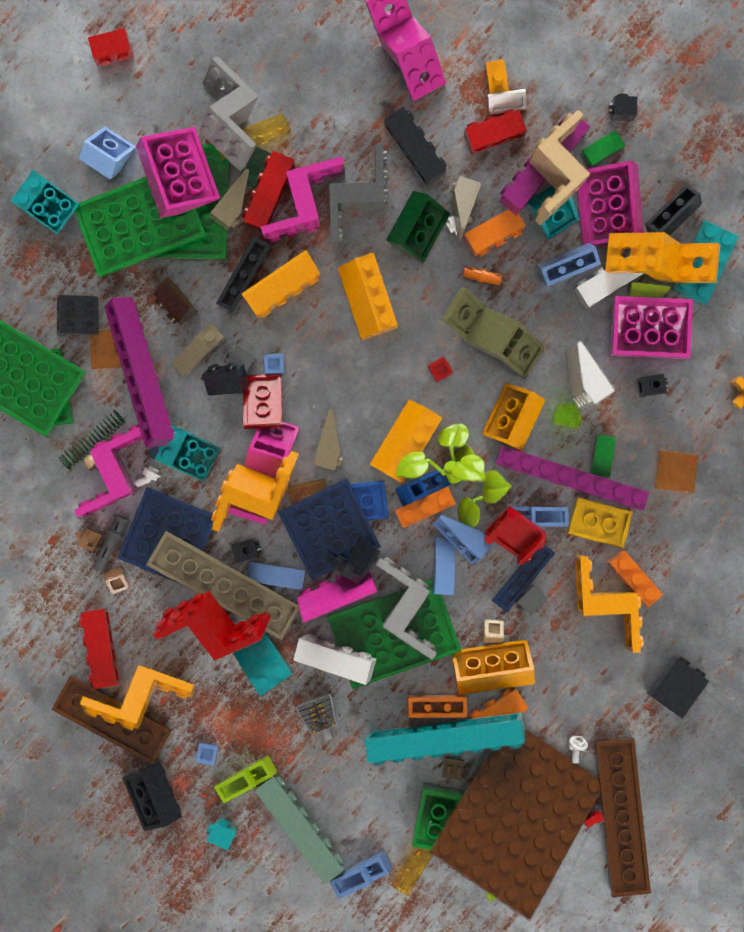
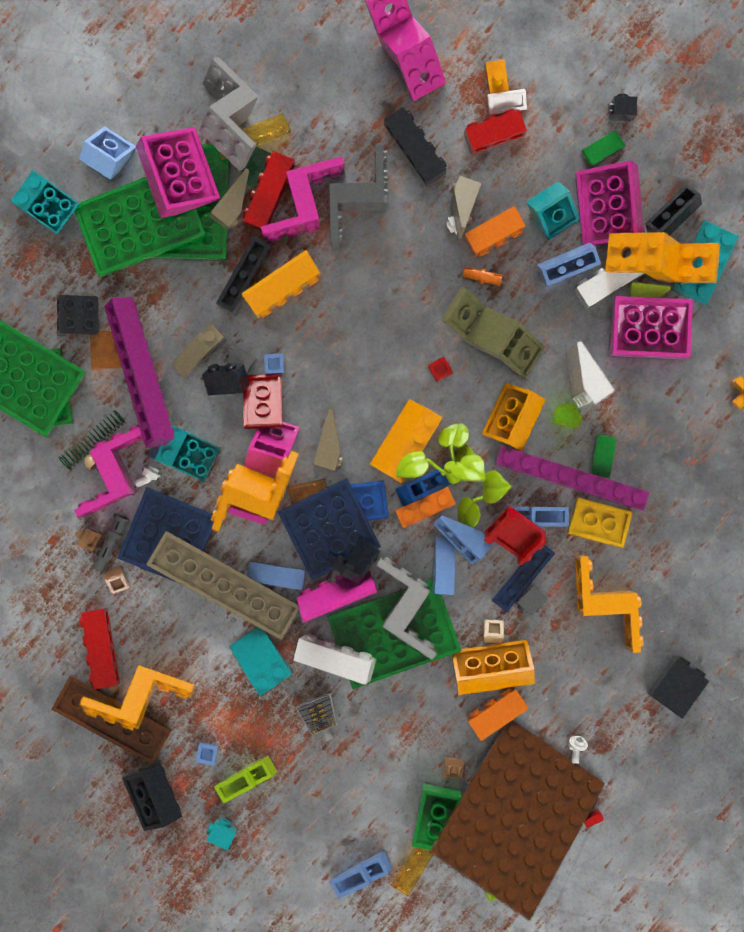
(110, 47): red brick -> none
(174, 301): dark brown slope -> none
(212, 625): red bracket -> none
(246, 550): black brick -> none
(300, 829): sand green brick -> none
(367, 296): light orange slope -> none
(418, 226): dark green slope -> none
(437, 706): orange brick -> none
(445, 738): teal brick -> none
(530, 180): magenta brick -> none
(558, 166): tan bracket -> none
(622, 817): reddish brown plate -> none
(634, 578): orange brick -> none
(652, 385): black brick -> none
(676, 471): clear orange tile -> none

